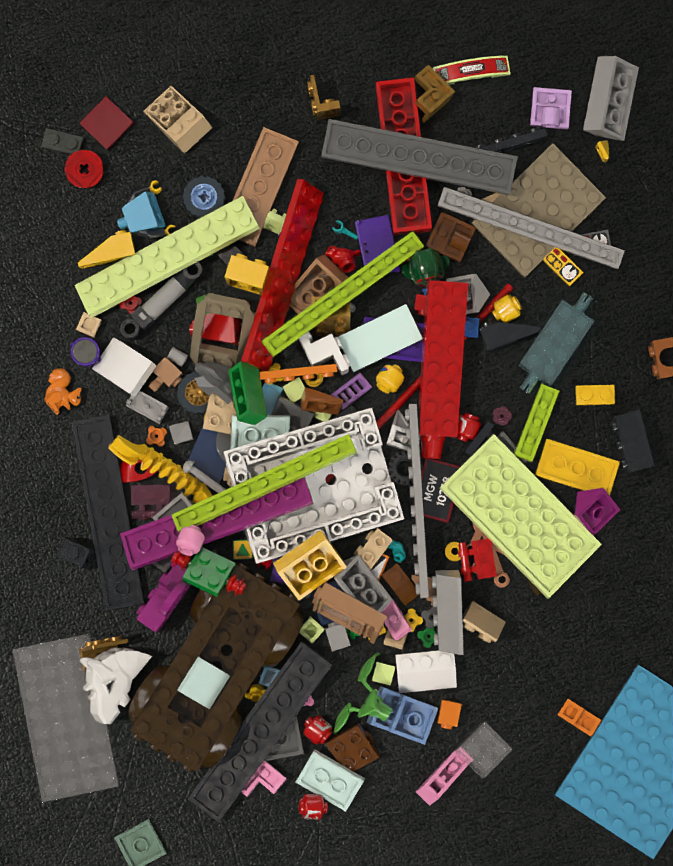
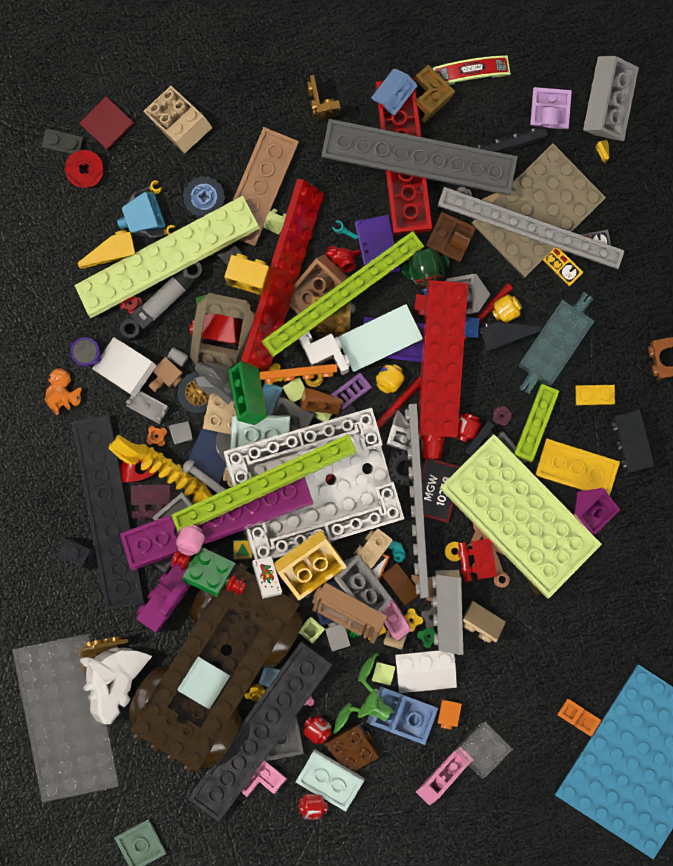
(88, 325): tan plate -> none
(266, 577): none -> white tile
(394, 91): none -> medium blue panel

